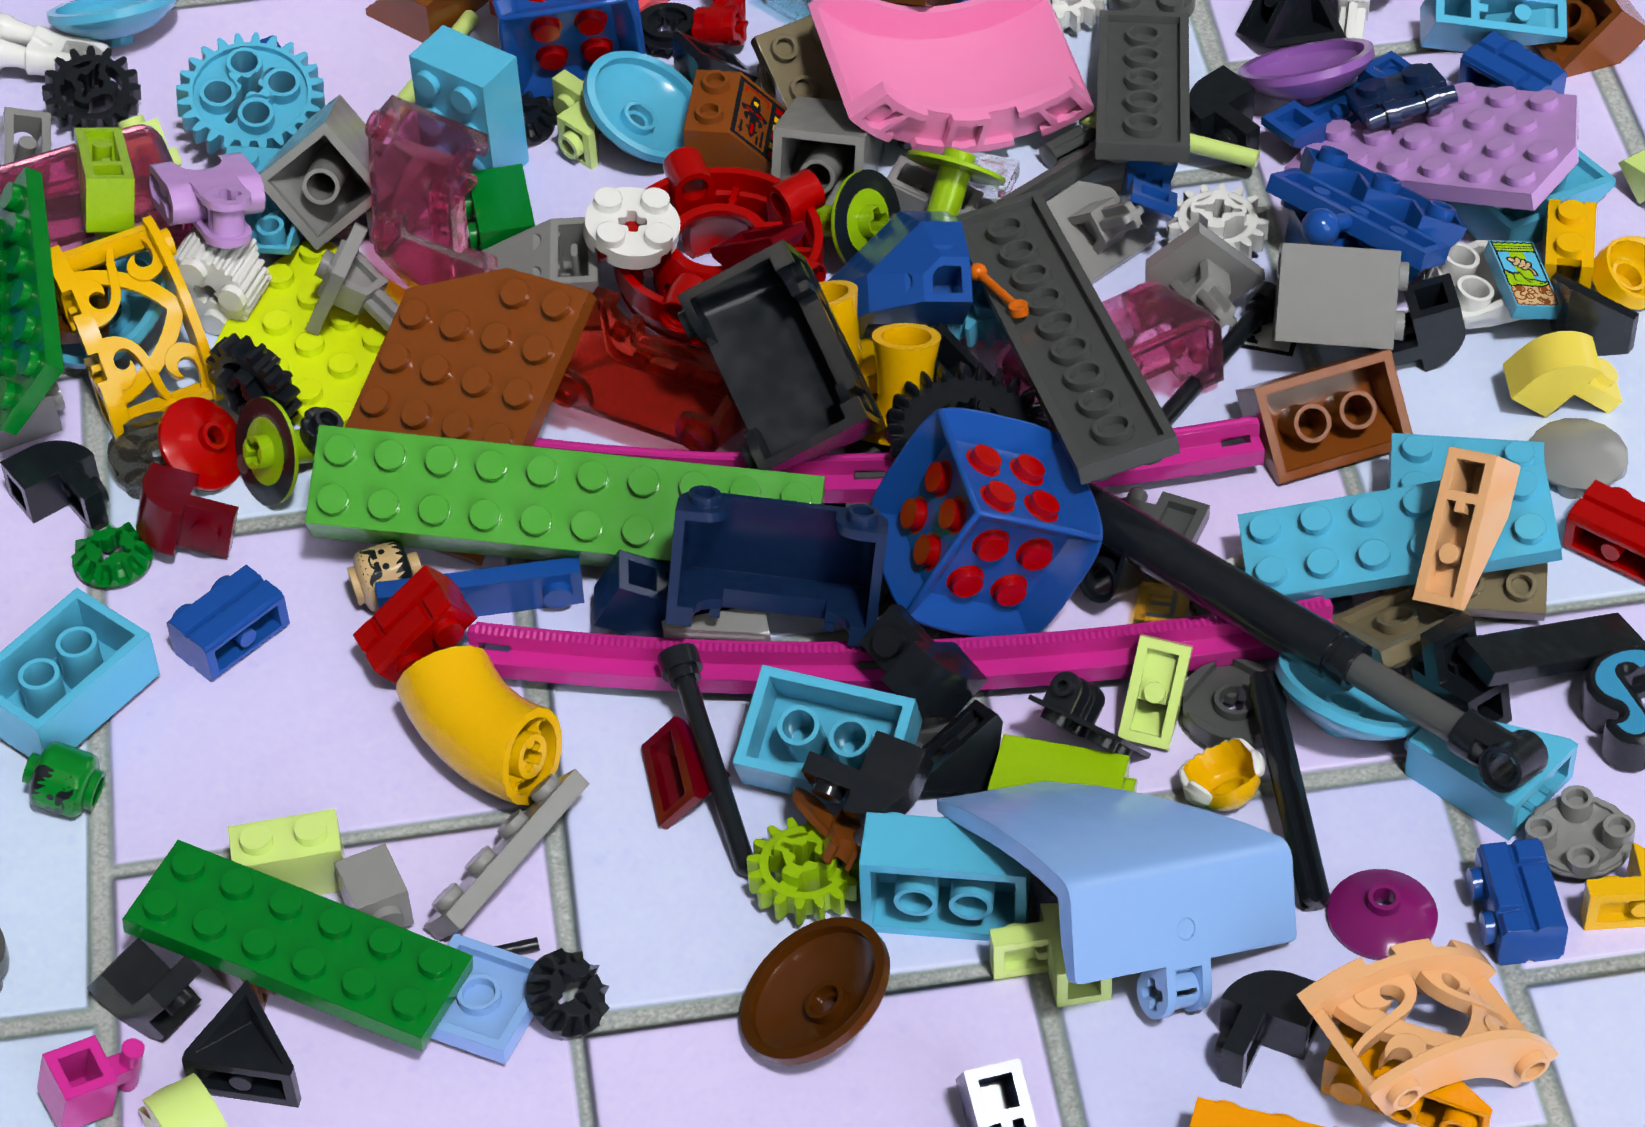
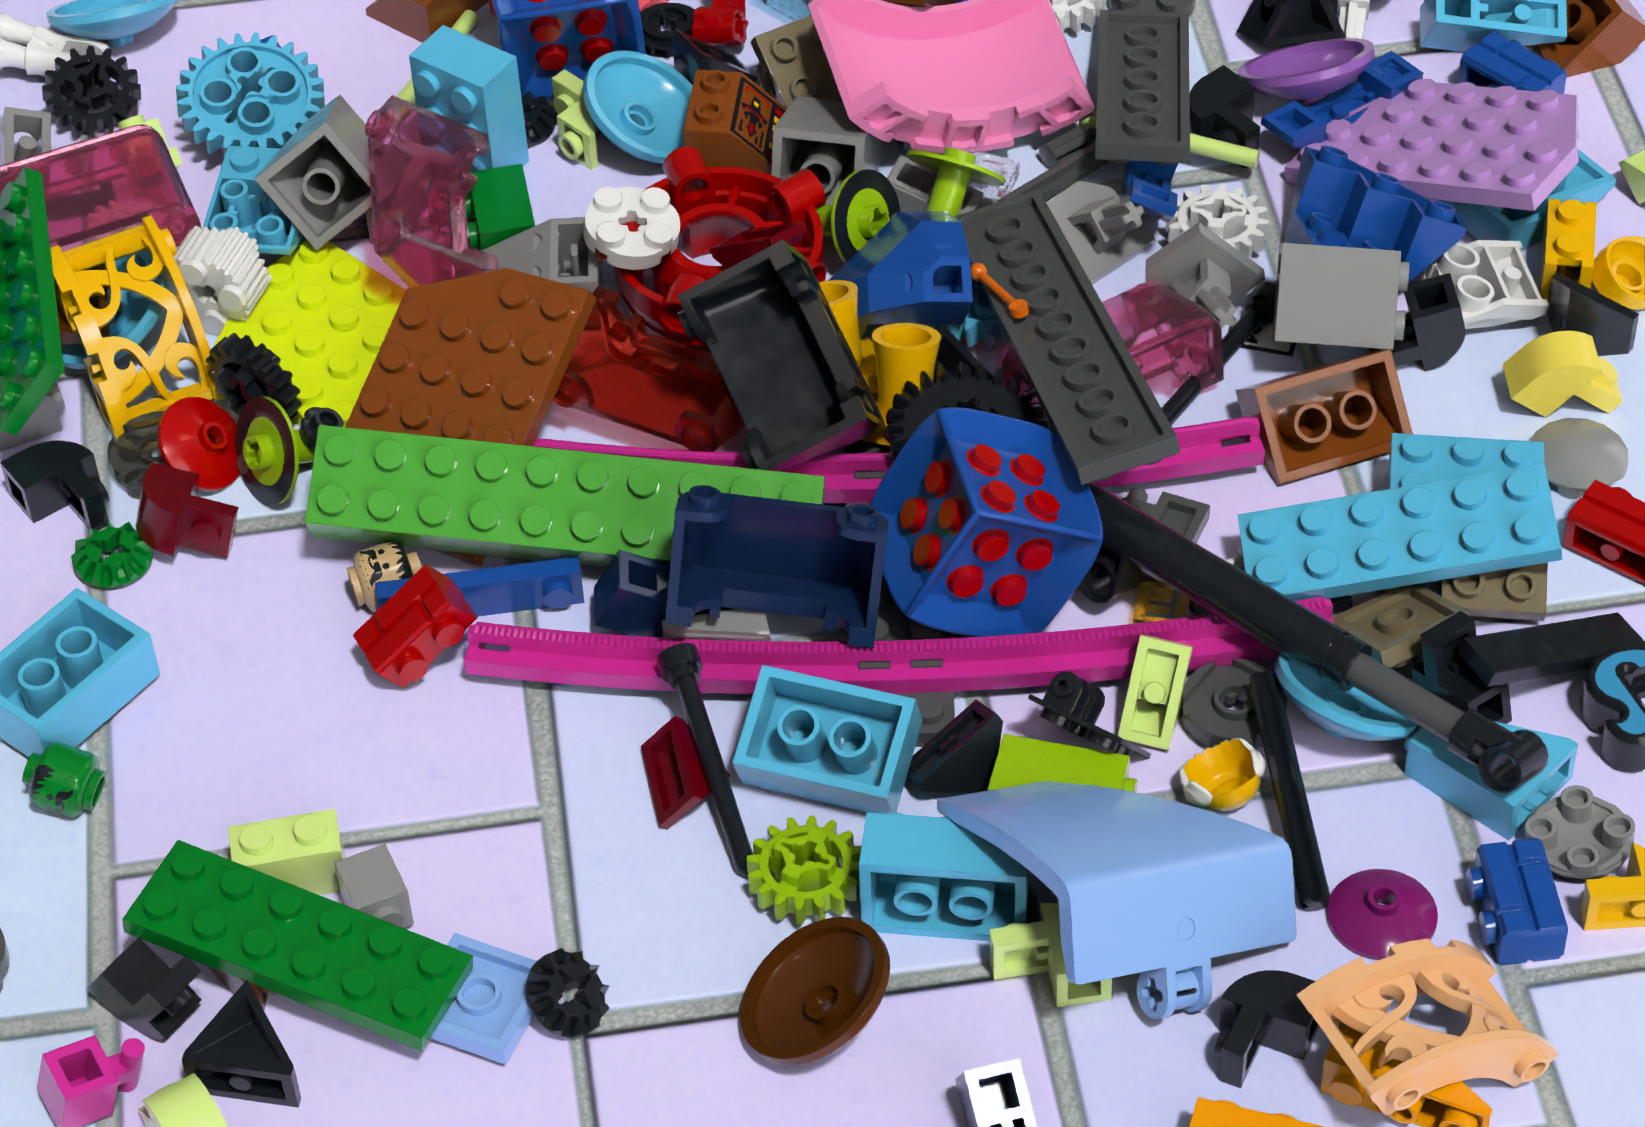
(105, 180): lime slope -> none
(210, 198): lavender piece -> none
(227, 622): blue brick -> none
(351, 284): light grey piece -> none
(480, 723): yellow brick -> none
(492, 866): light grey plate -> none
(522, 946): black piece -> none
(837, 830): dark orange piece -> none
(886, 782): black brick -> none
(918, 667): black brick -> none
(1335, 212): blue plate -> none
(1400, 96): dark blue plate -> none
(1465, 525): light nougat slope -> none
(1522, 280): tile -> none

